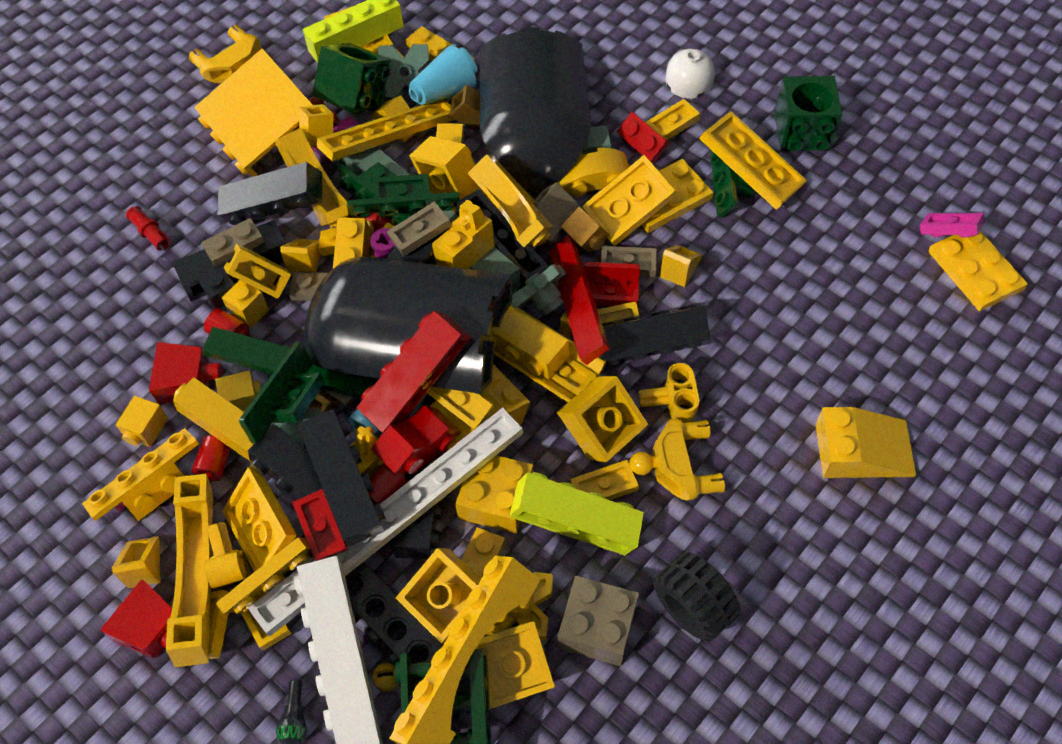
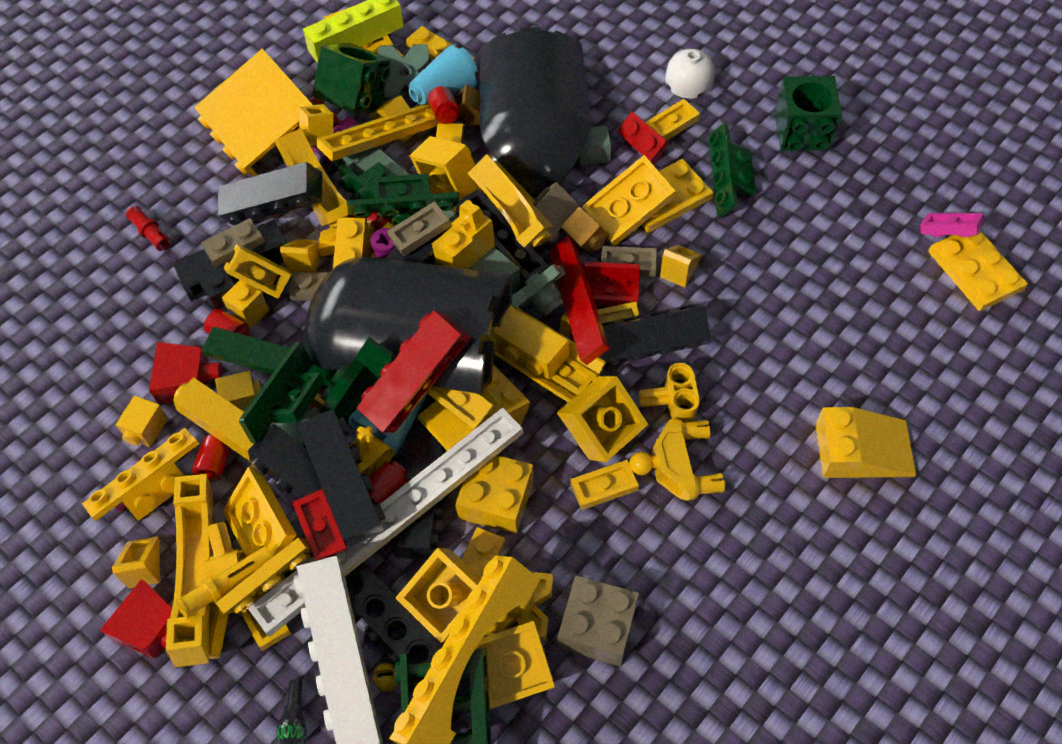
(214, 588): none -> yellow pin
(229, 60): yellow connector -> none
(355, 379): none -> dark green bracket
(416, 441): red brick -> none
(443, 105): none -> red brick
(577, 513): neon yellow brick -> none
(594, 171): yellow brick -> none
(697, 596): black tyre -> none
(753, 160): yellow tile -> none

